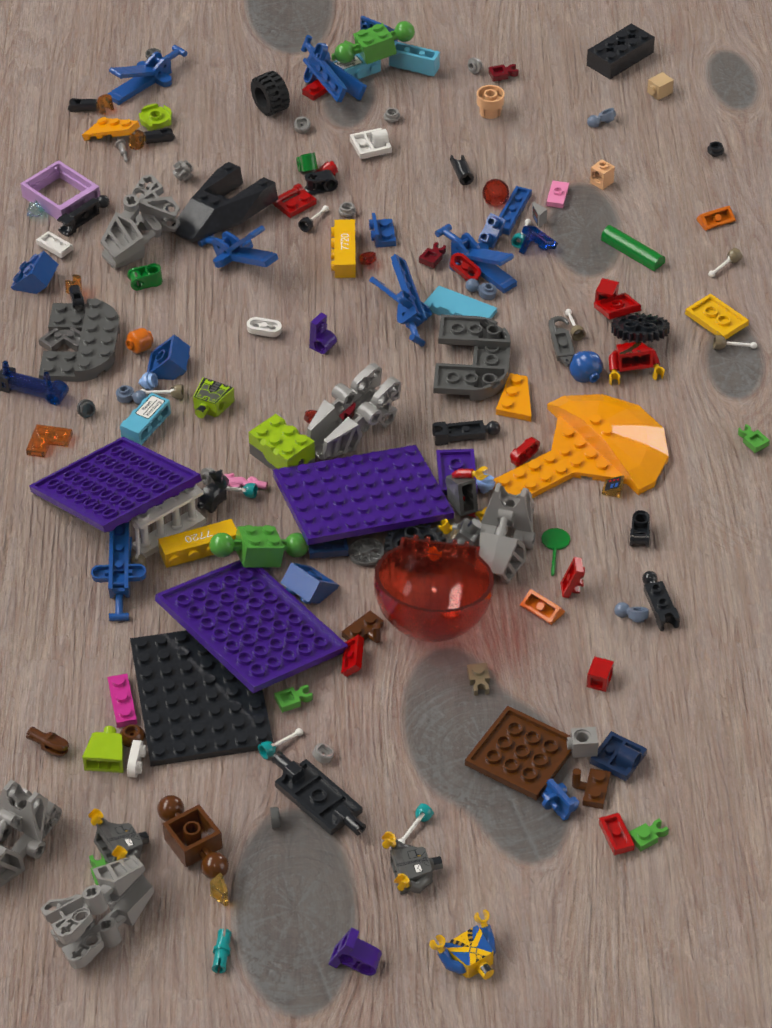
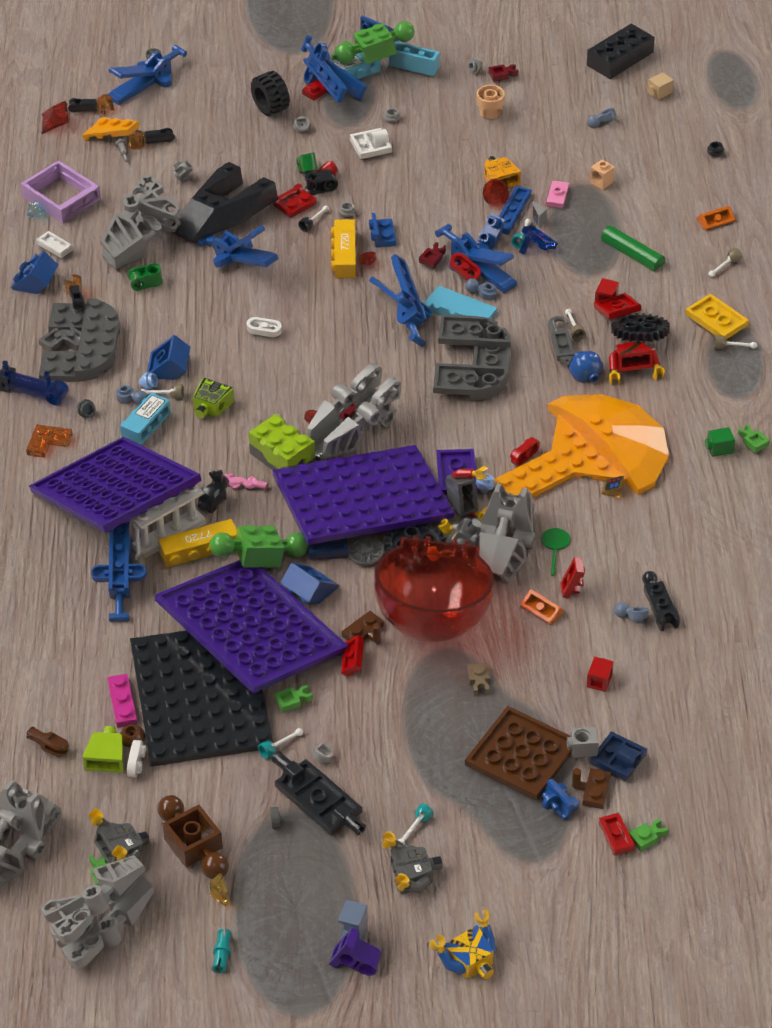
(55, 117): none -> clear red slope
(81, 215): black plate -> none
(139, 340): orange head -> none
(162, 119): lime plate -> none
(206, 479): light grey plate -> none
(249, 490): teal hinge -> none
(320, 337): dark purple plate -> none
(355, 916): none -> sand blue panel
(462, 170): black piece -> none
(463, 431): black plate -> none
(503, 170): none -> light orange torso
(515, 398): light orange wing -> none
(640, 528): black piece -> none
(720, 442): none -> green brick

